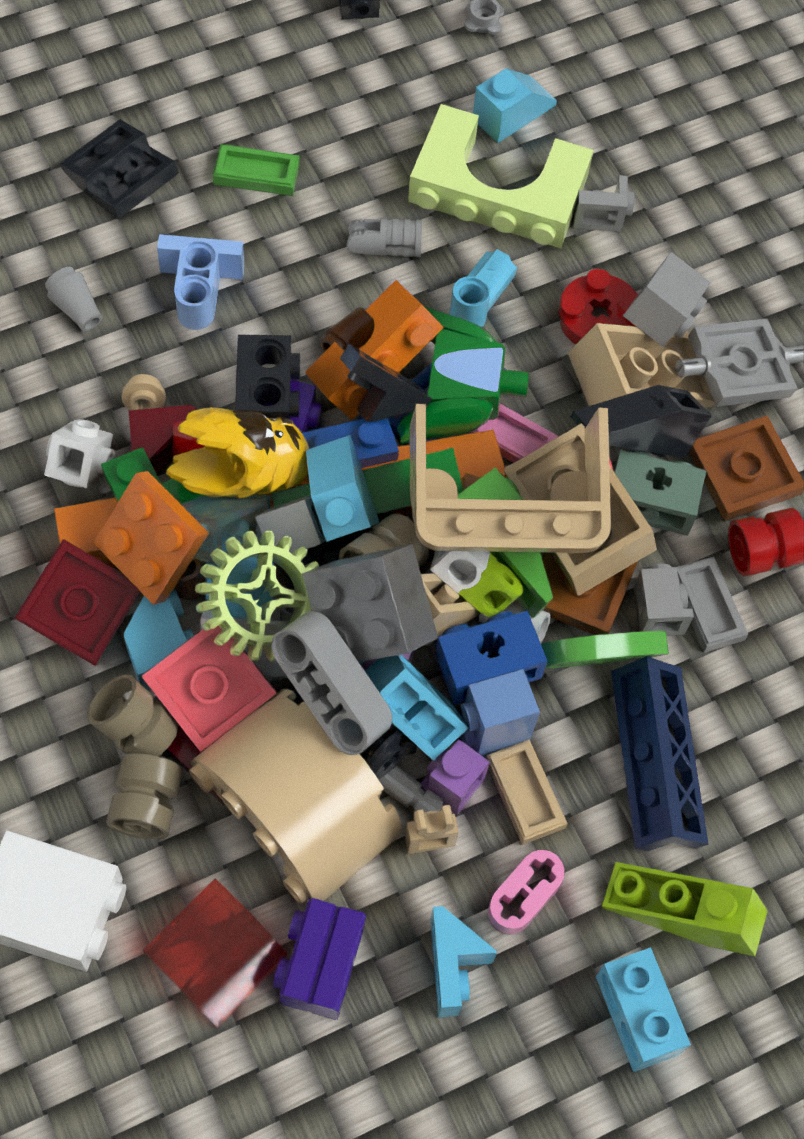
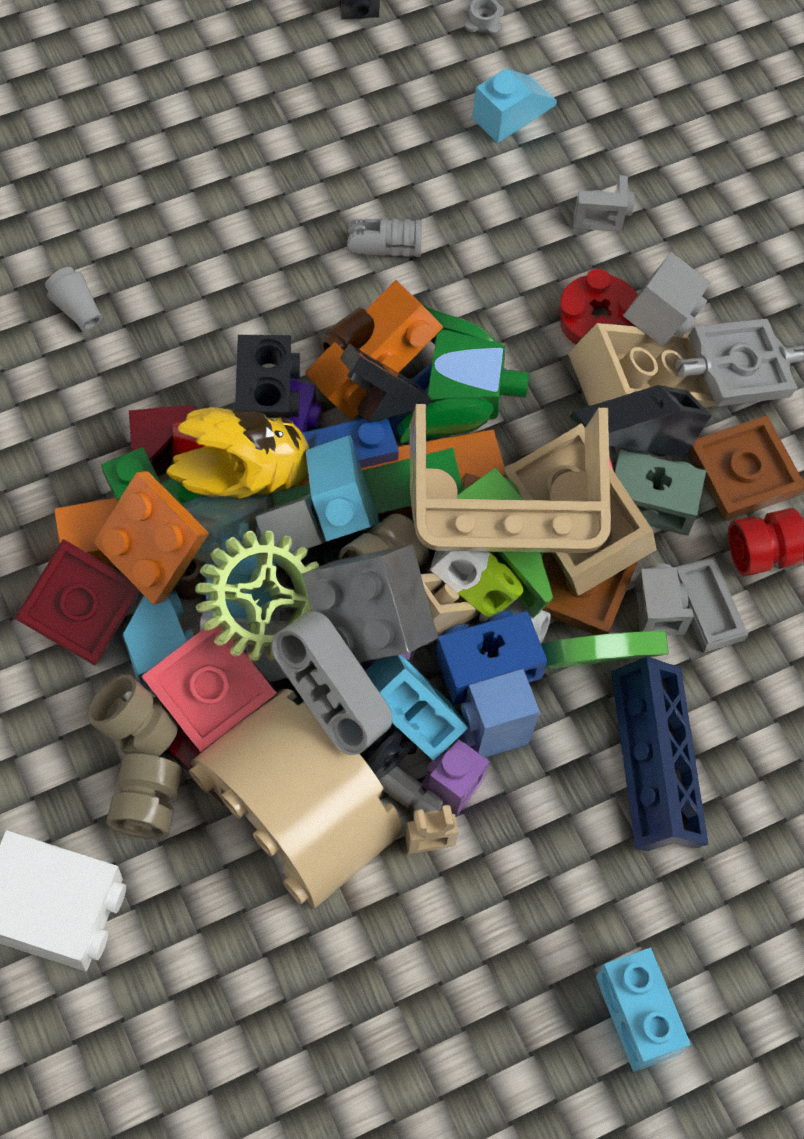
(78, 452): white brick -> none
(119, 168): black slope -> none
(143, 393): tan plate -> none
(182, 257): light blue tile -> none
(215, 952): clear red slope -> none
(256, 170): bright green tile -> none
(321, 958): dark purple brick -> none
(453, 947): medium azure slope -> none
(482, 287): medium azure piece -> none
(516, 434): bright pink tile -> none
(526, 792): tan tile -> none
(534, 211): yellowish green arch -> none
(534, 899): bright pink beam -> none
(688, 906): lime slope -> none

